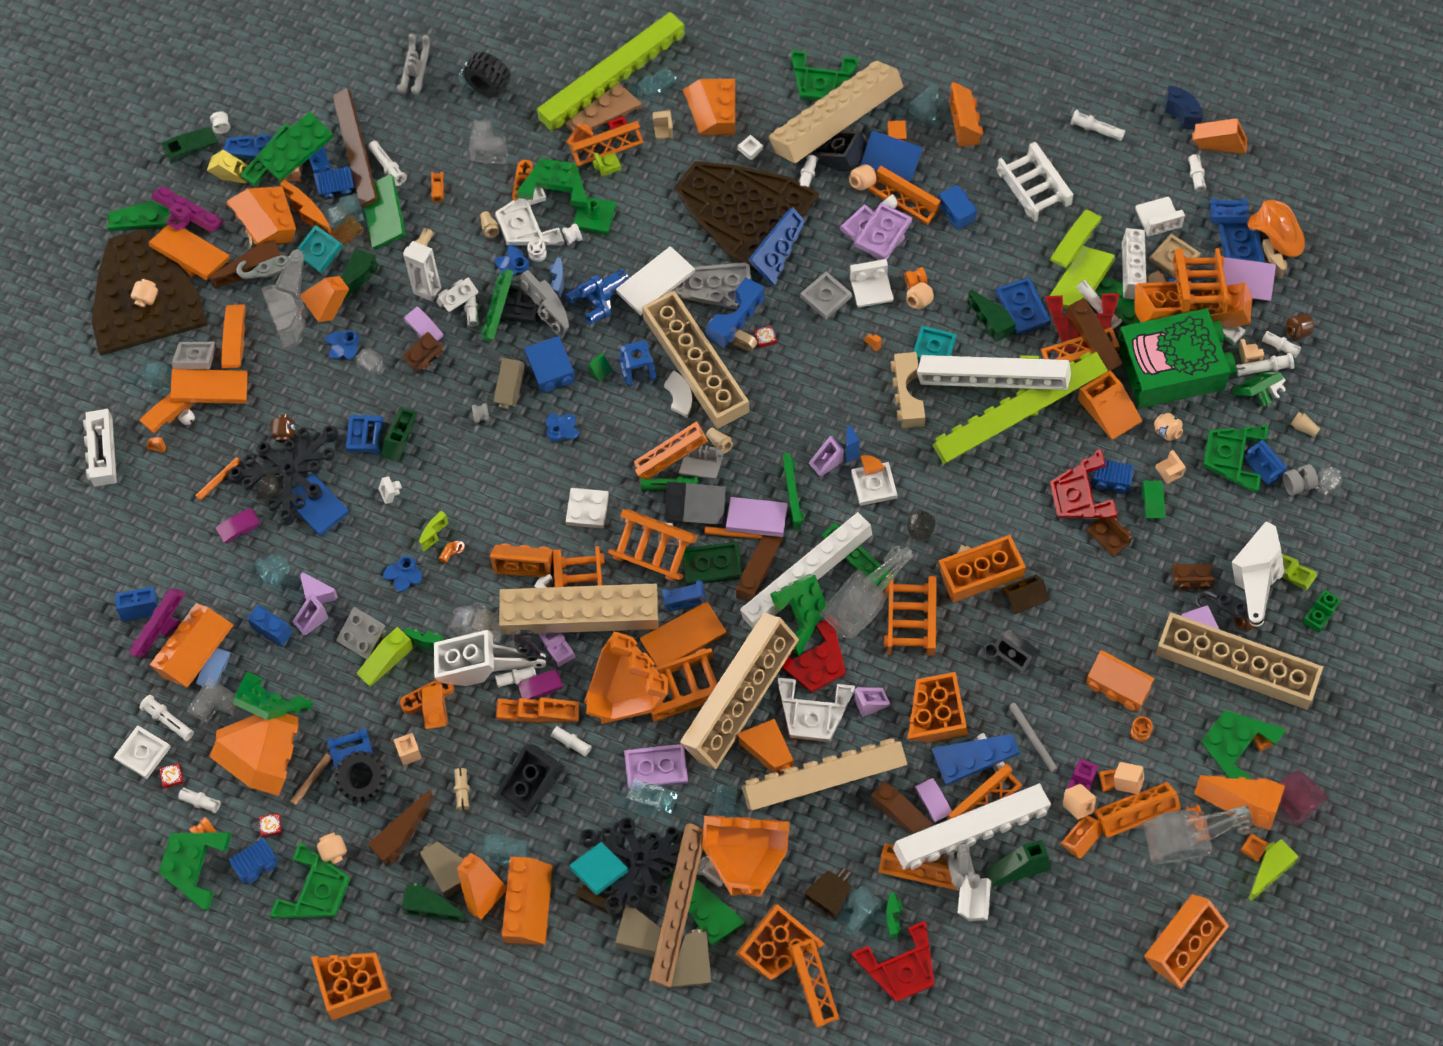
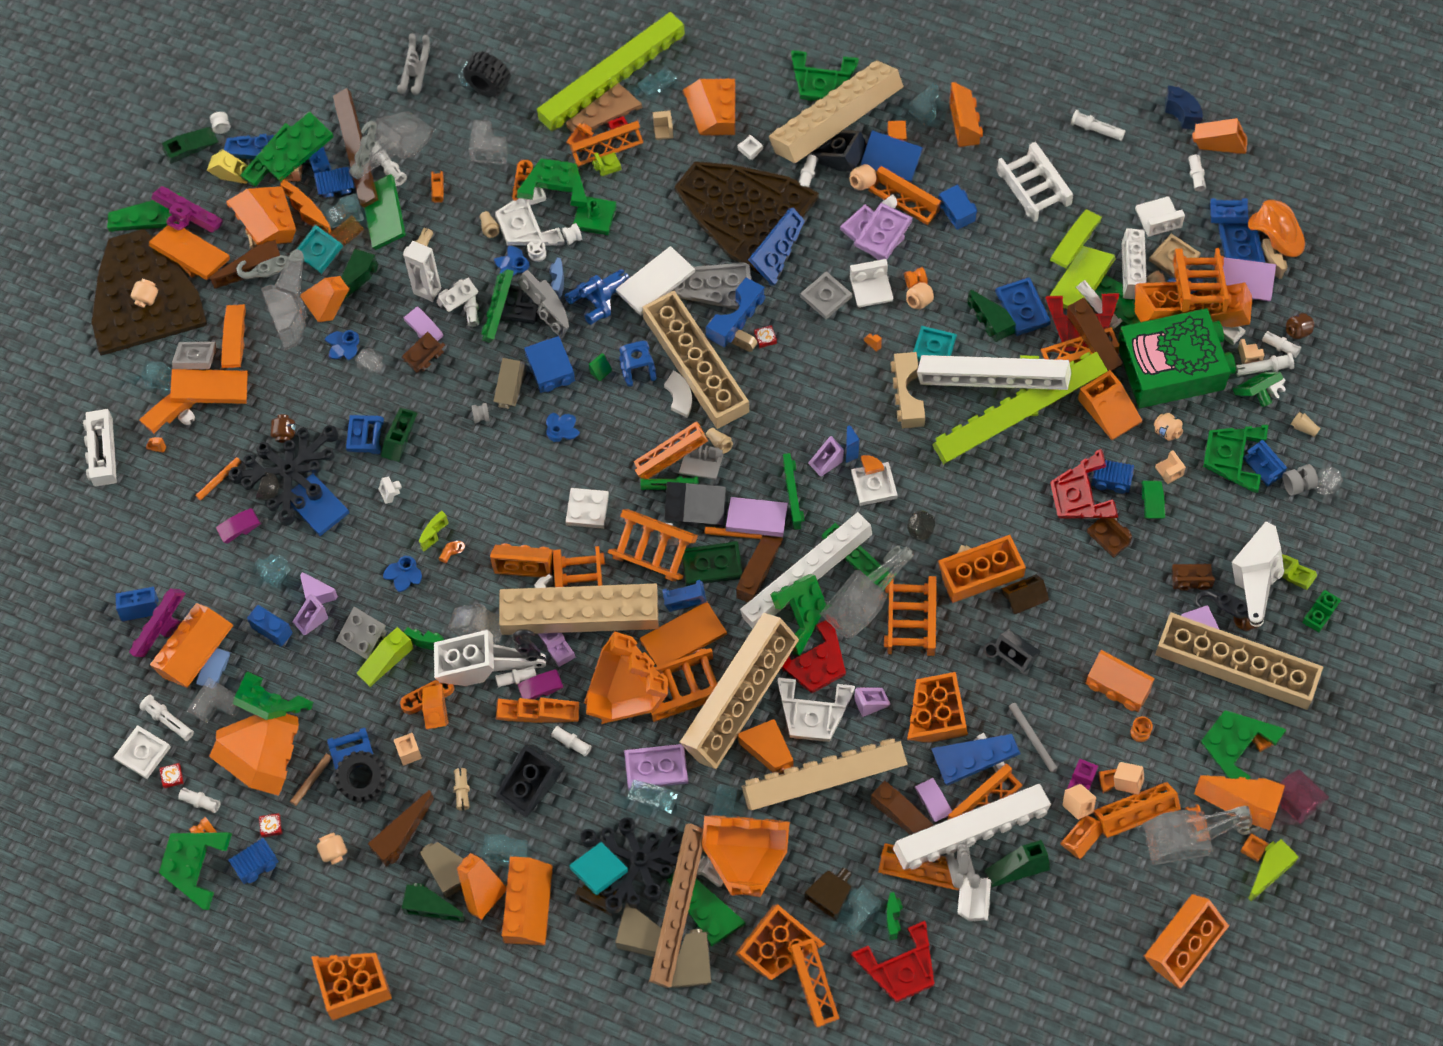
(321, 891): green wing -> none
(395, 134): none -> clear slope

